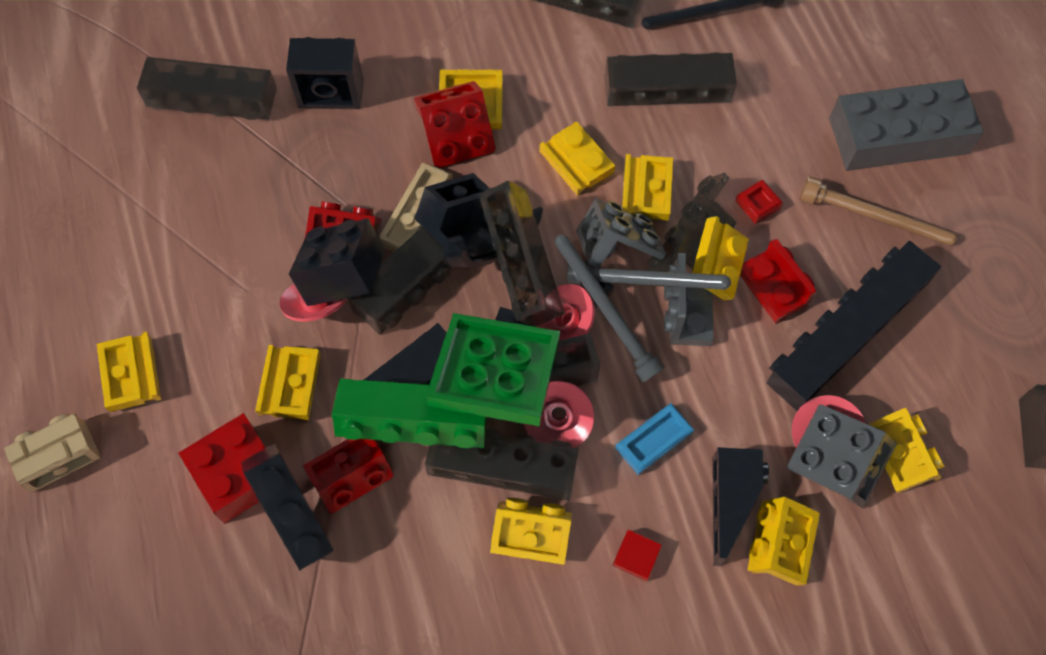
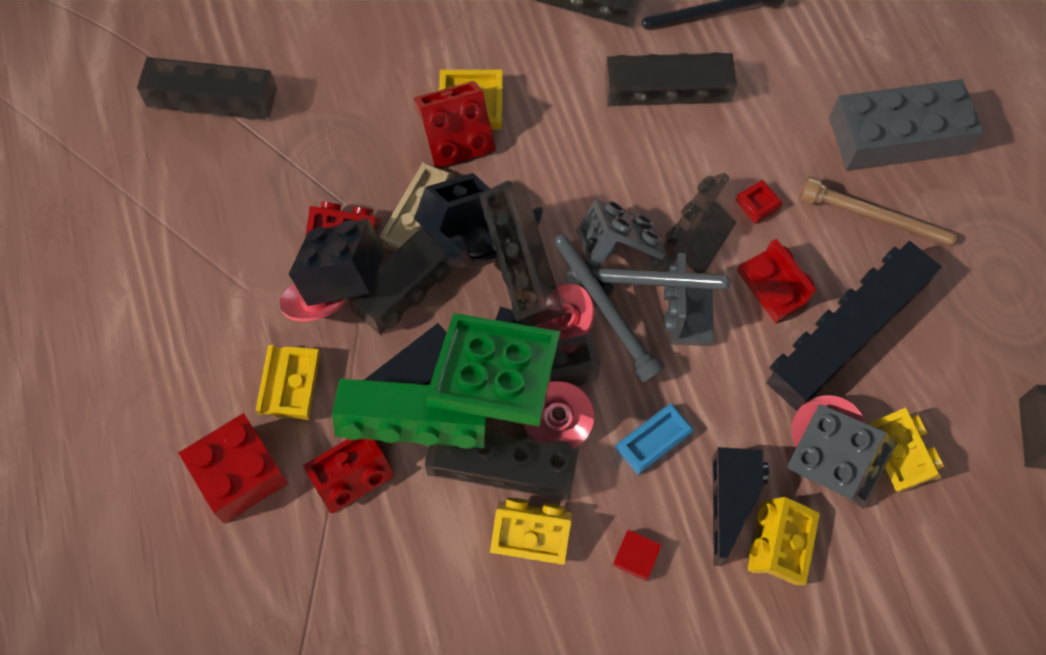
(51, 452): tan brick -> none
(128, 371): yellow plate -> none
(286, 506): black brick -> none
(325, 73): black brick -> none
(577, 158): yellow plate -> none
(648, 186): yellow plate -> none
(721, 253): yellow plate -> none

